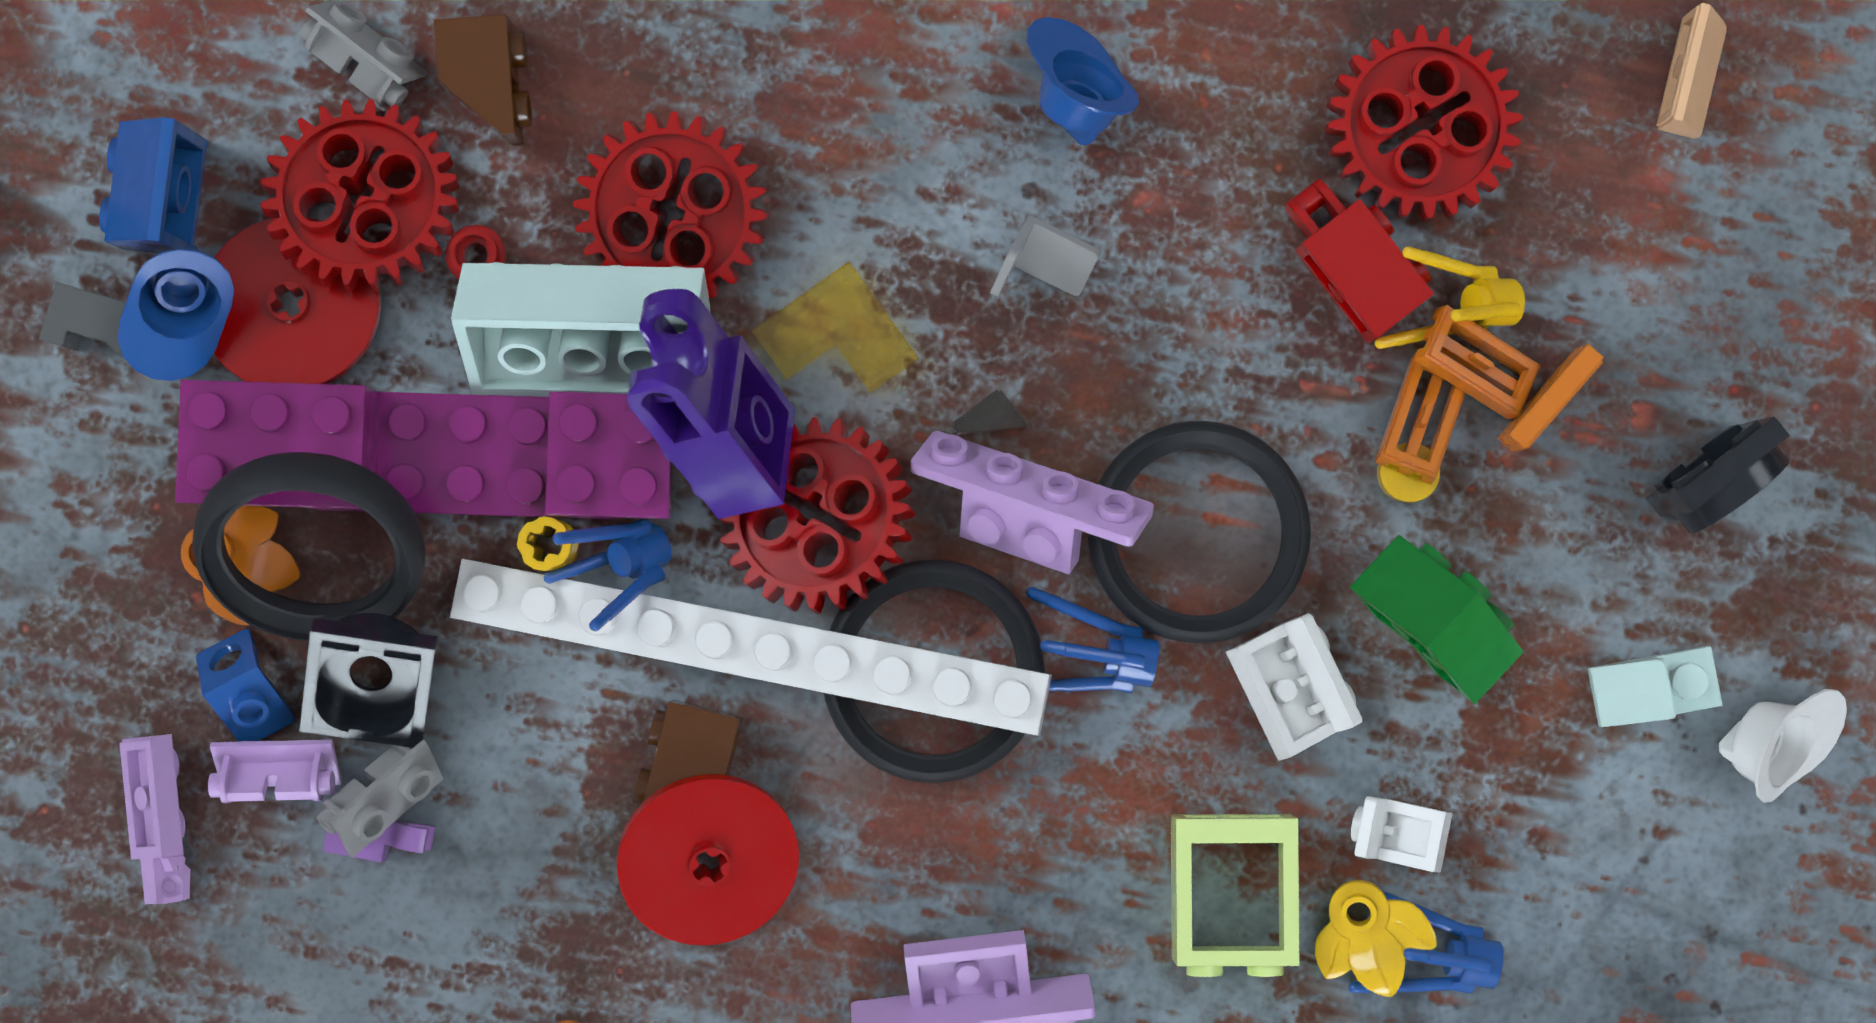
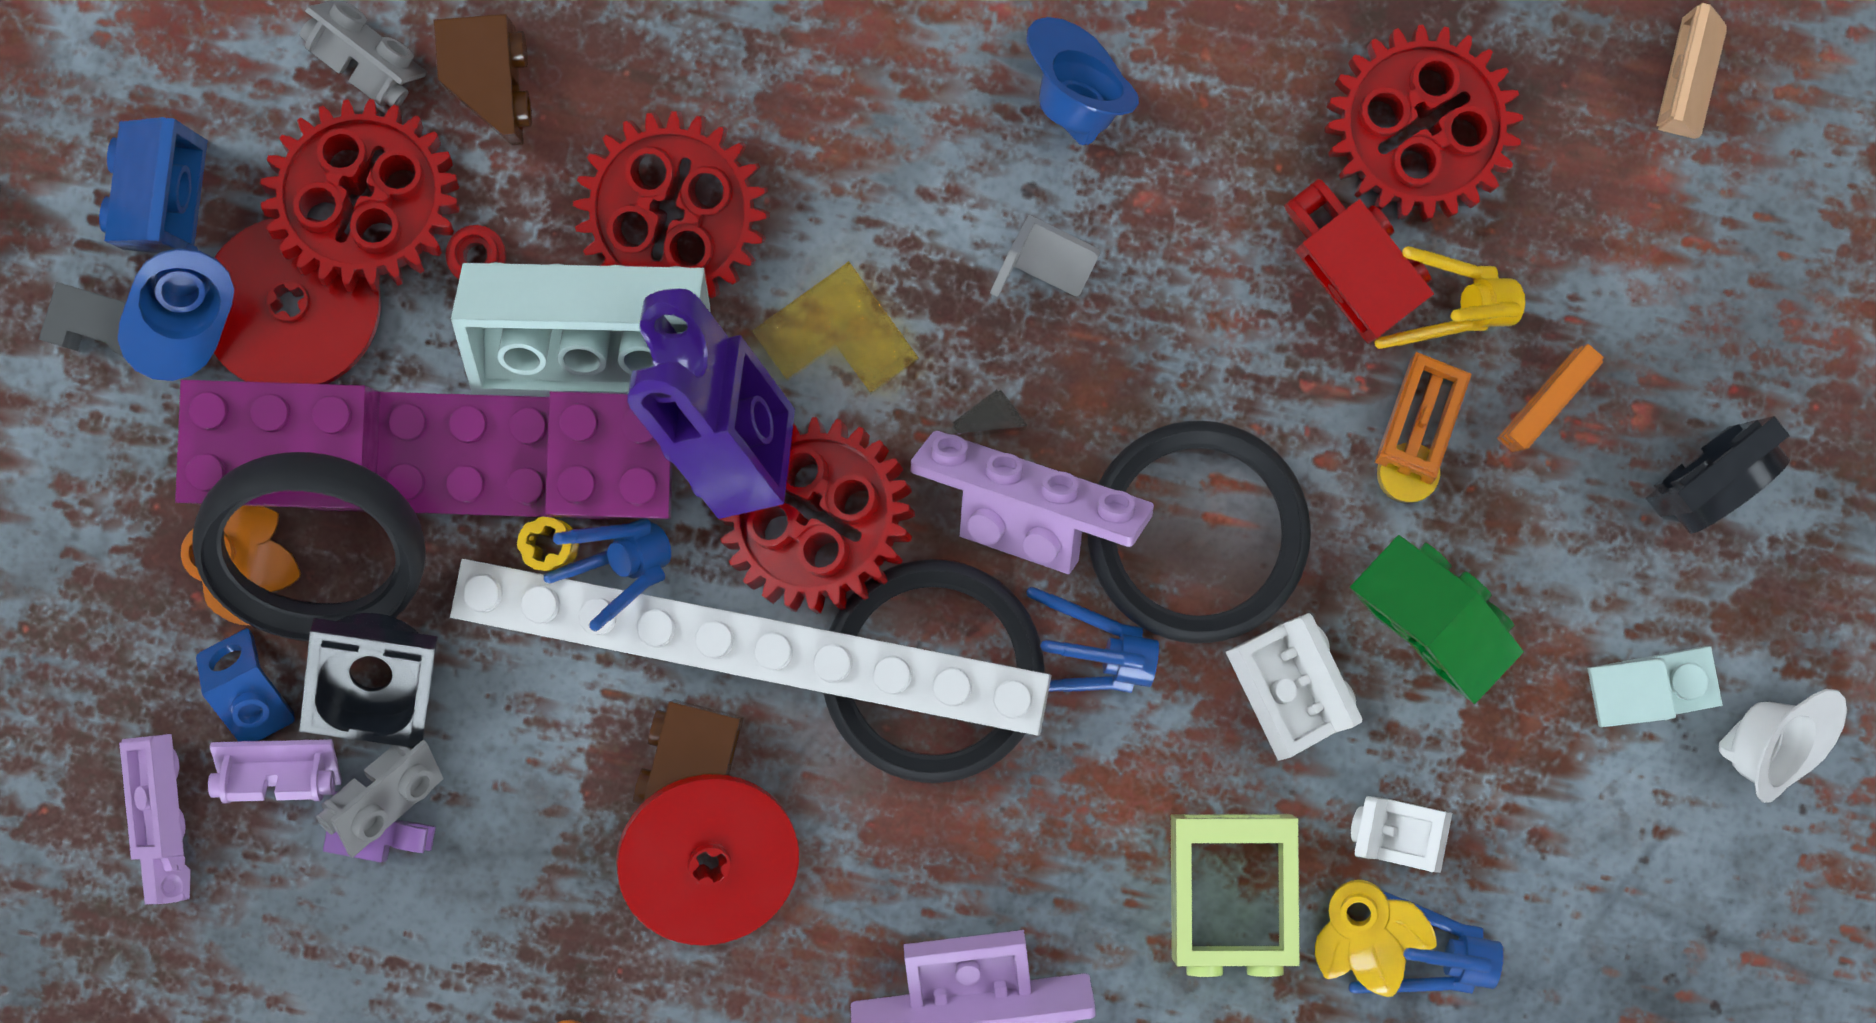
(1466, 380): orange tile -> none

